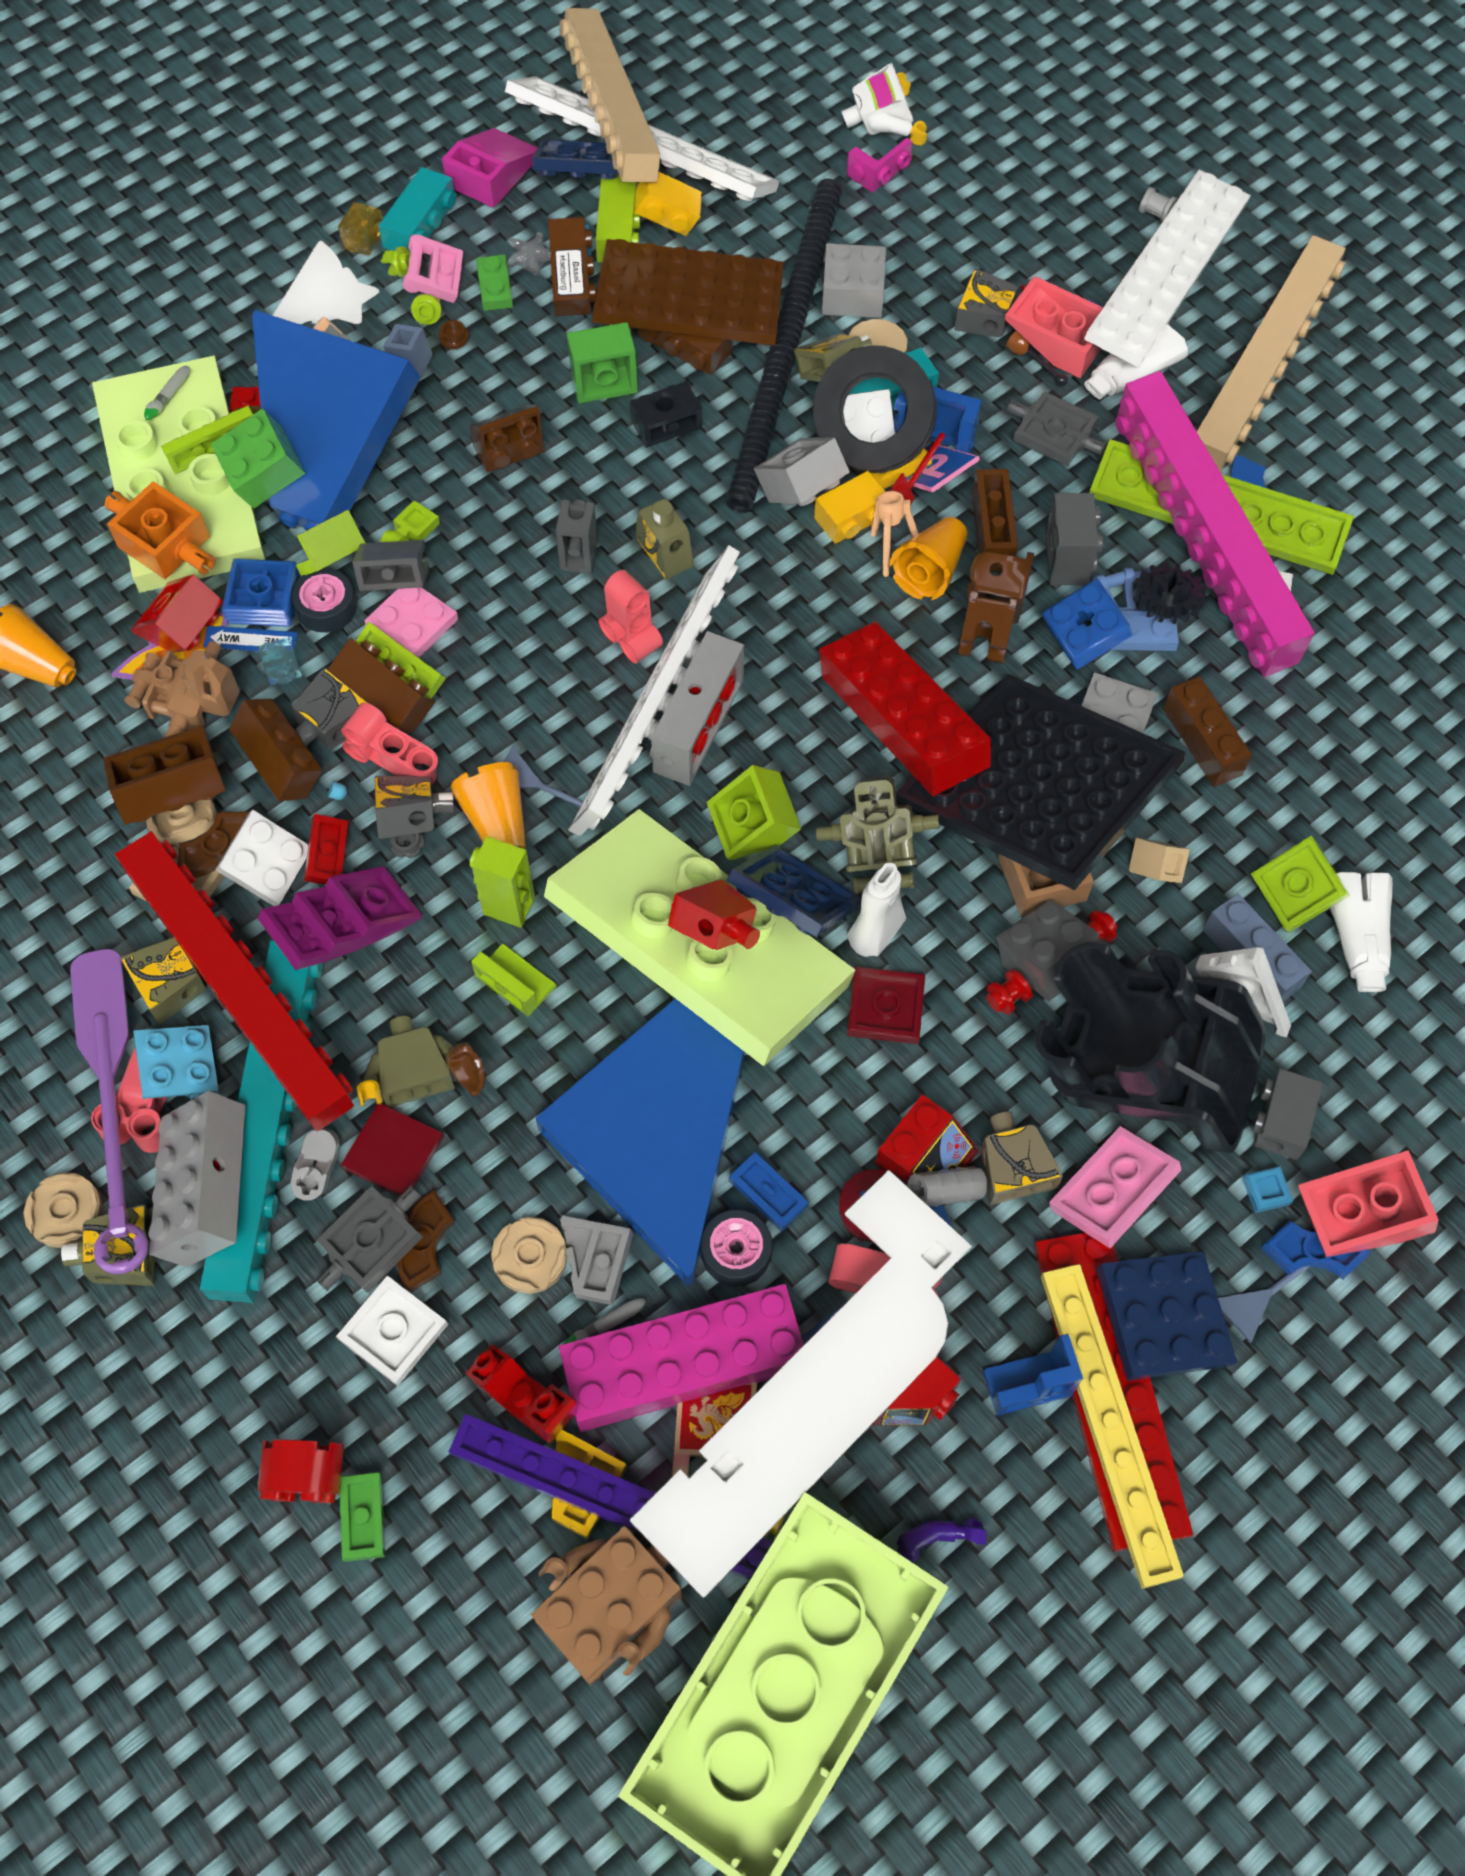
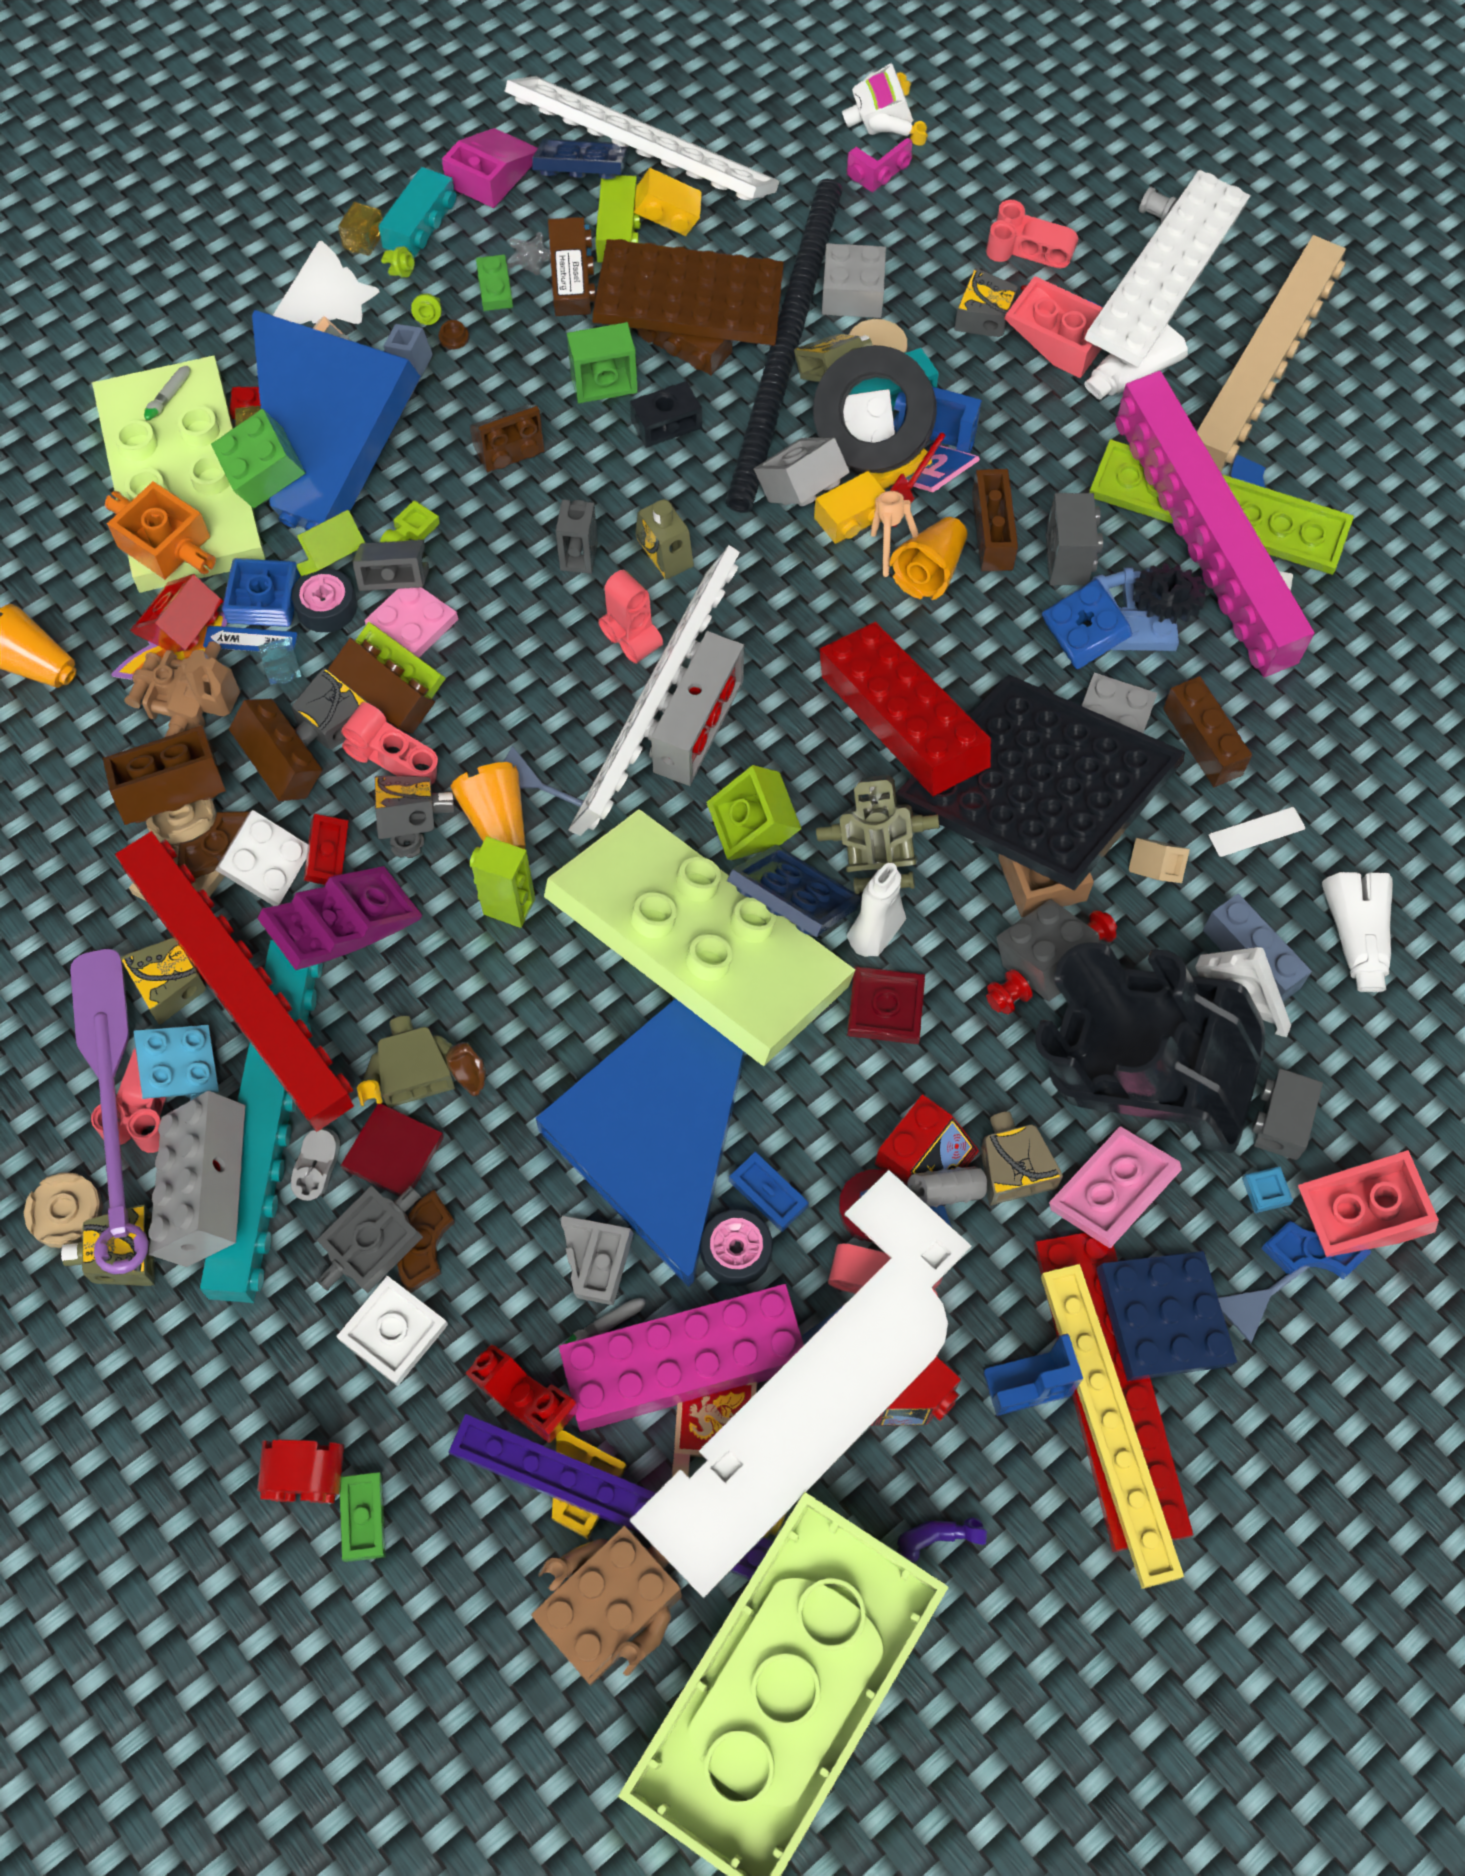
(185, 449): lime plate -> none
(337, 791): medium azure piece -> none
(443, 268): bright pink plate -> none
(513, 979): lime panel -> none
(529, 1255): tan tile -> none
(610, 96): tan brick -> none
(714, 916): red torso -> none
(992, 617): reddish brown piece -> none
(1019, 345): hinge -> none
(1029, 238): none -> coral piece
(1055, 428): dark grey plate -> none
(1256, 831): none -> white sticker
(1300, 884): lime plate -> none

